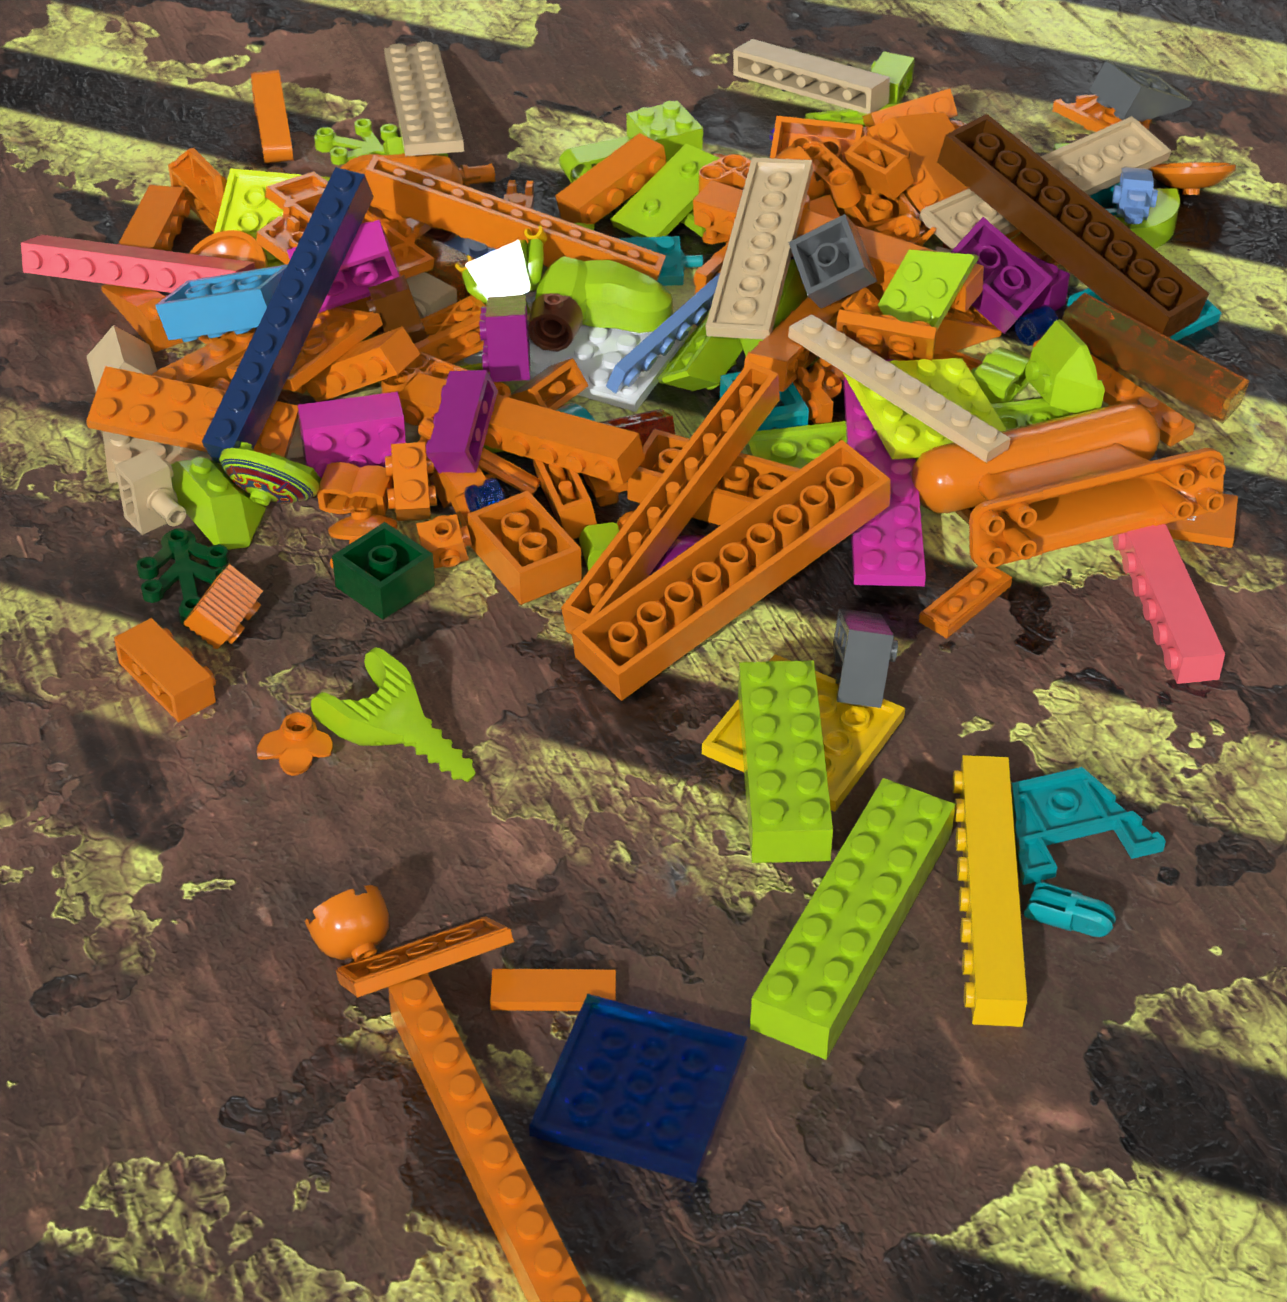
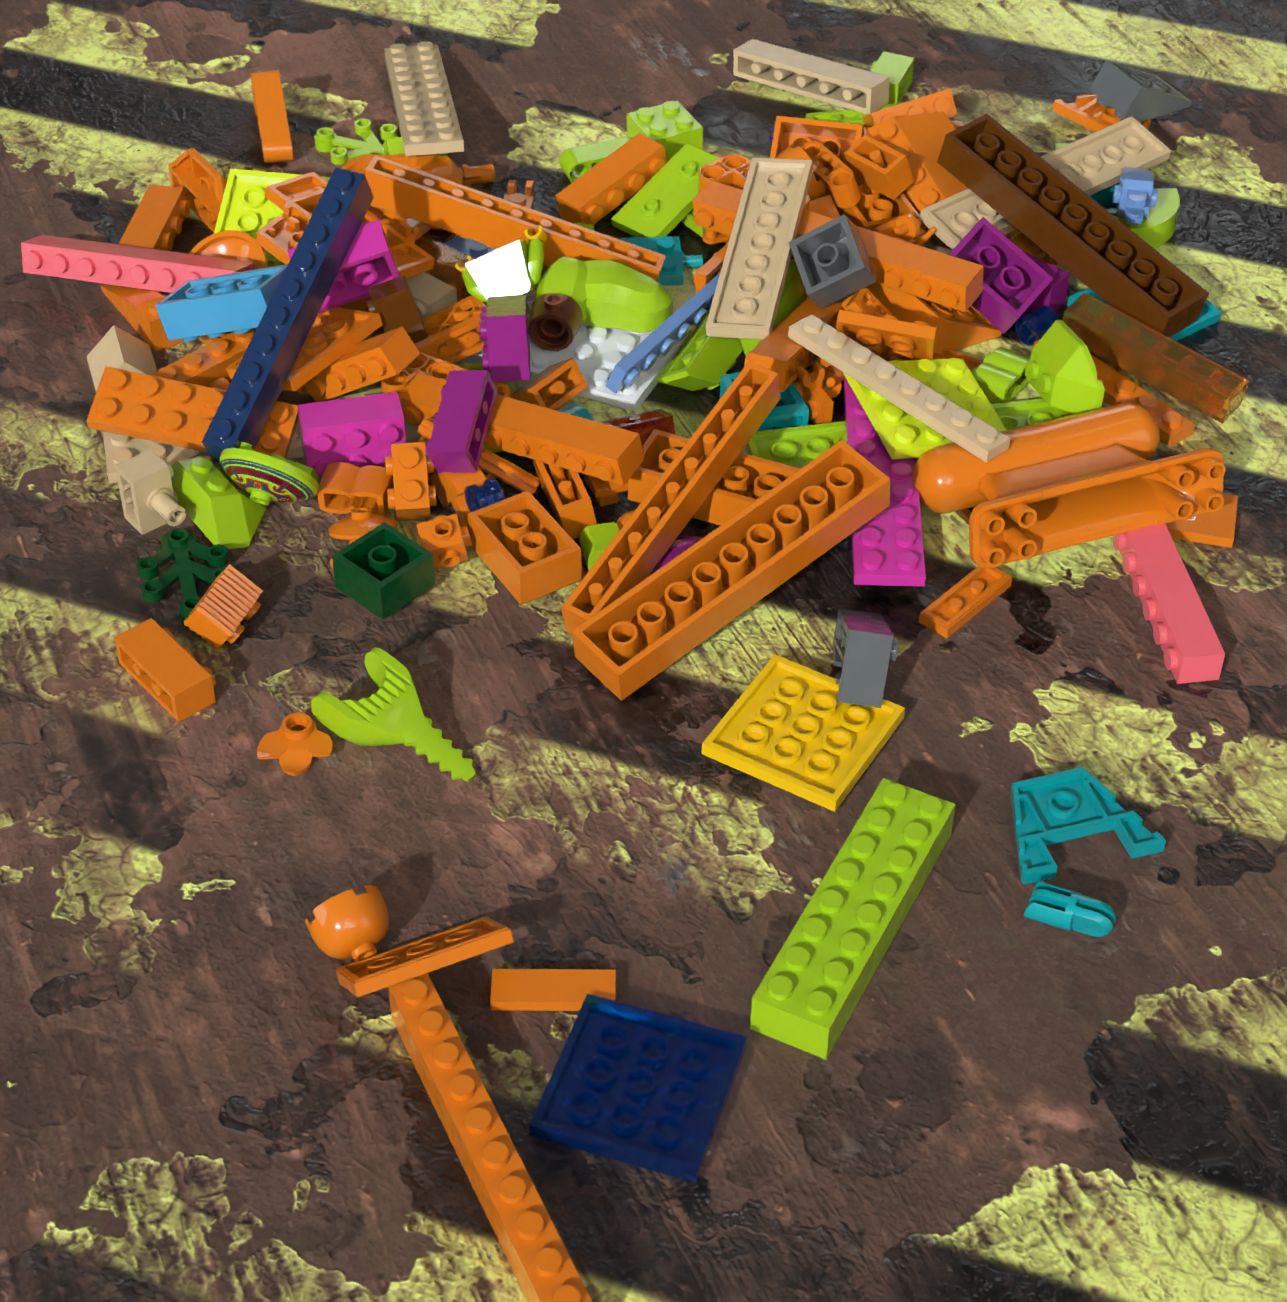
(784, 762): lime brick -> none
(926, 285): lime wing -> none
(990, 892): yellow brick -> none
(1192, 175): orange dish -> none

